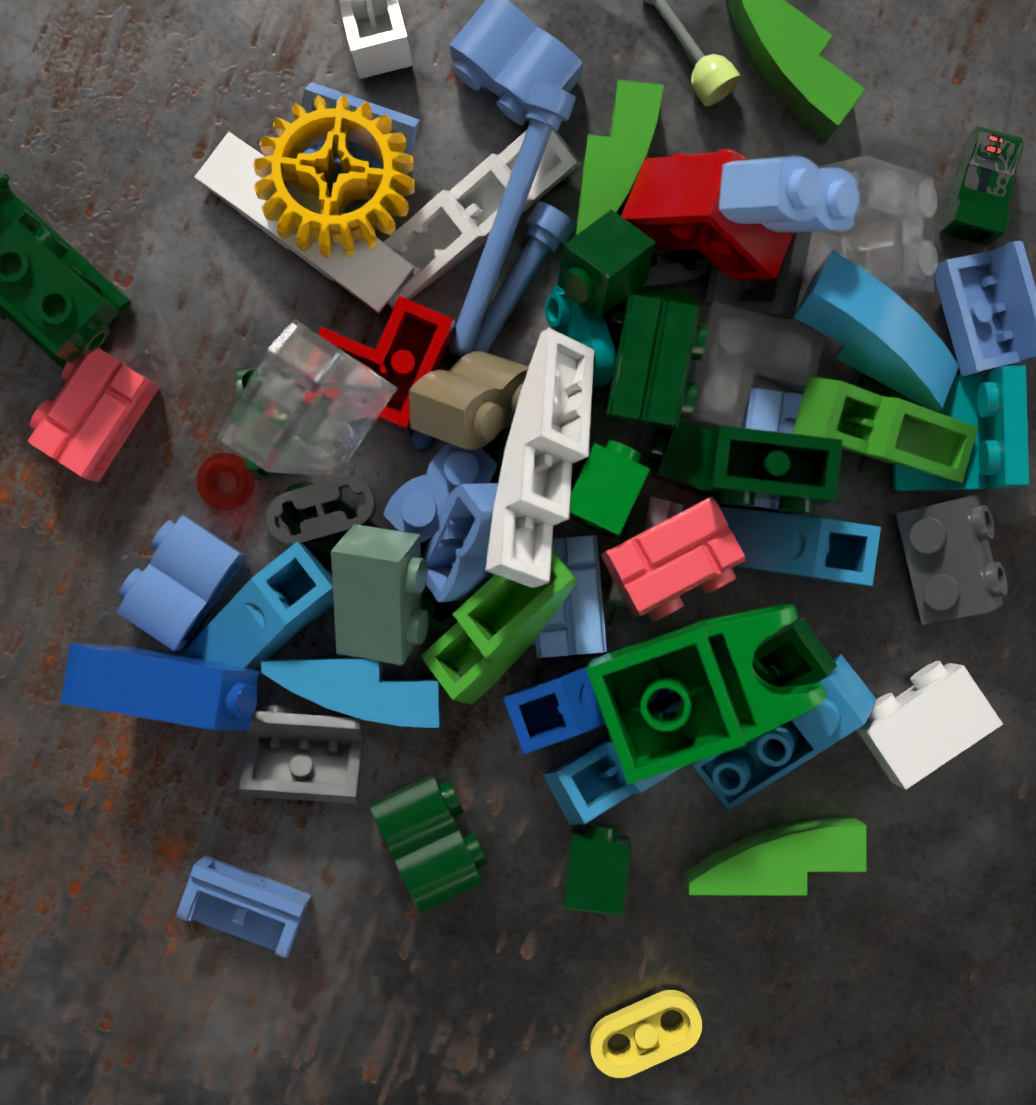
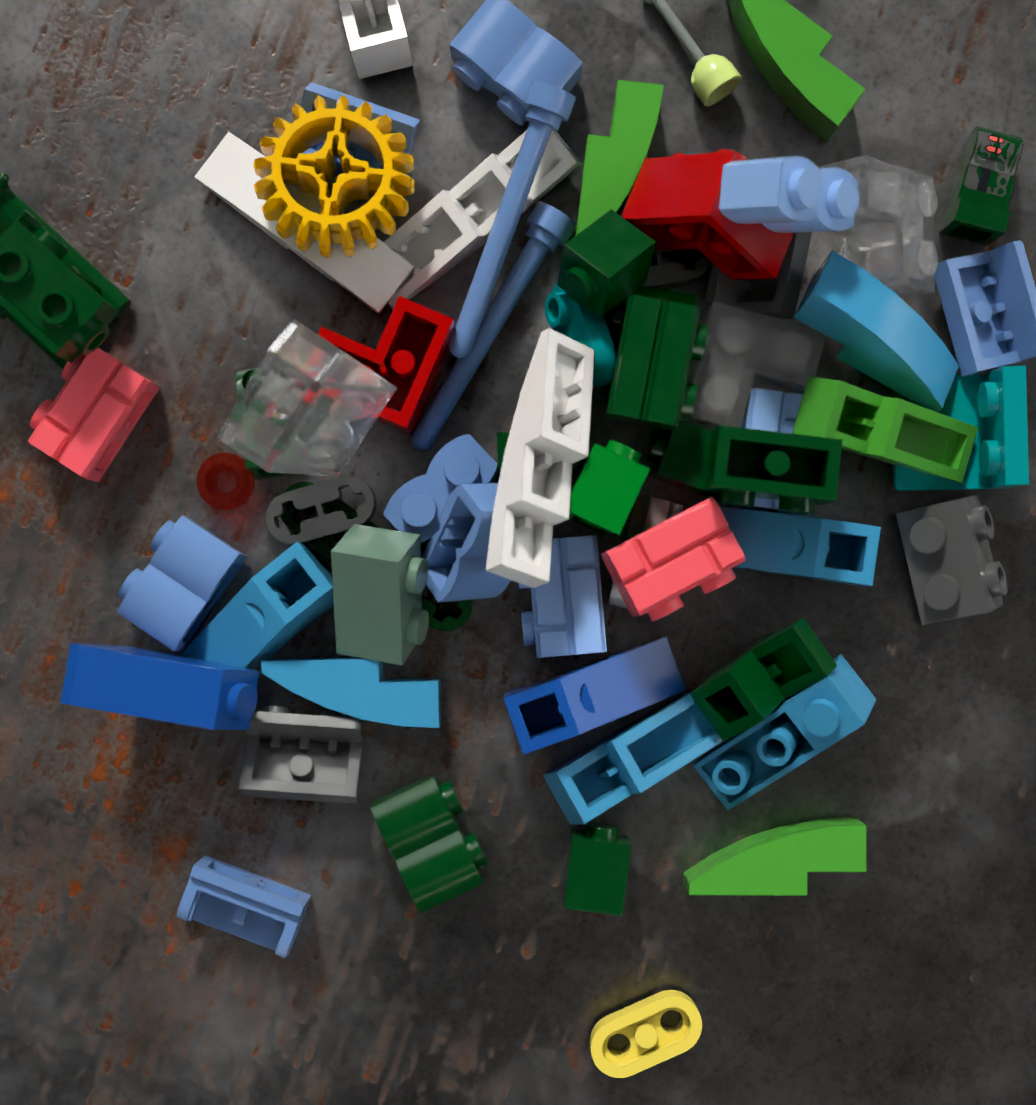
(468, 401): dark tan brick -> none
(495, 631): bright green slope -> none
(719, 692): green brick -> none
(927, 723): white brick -> none

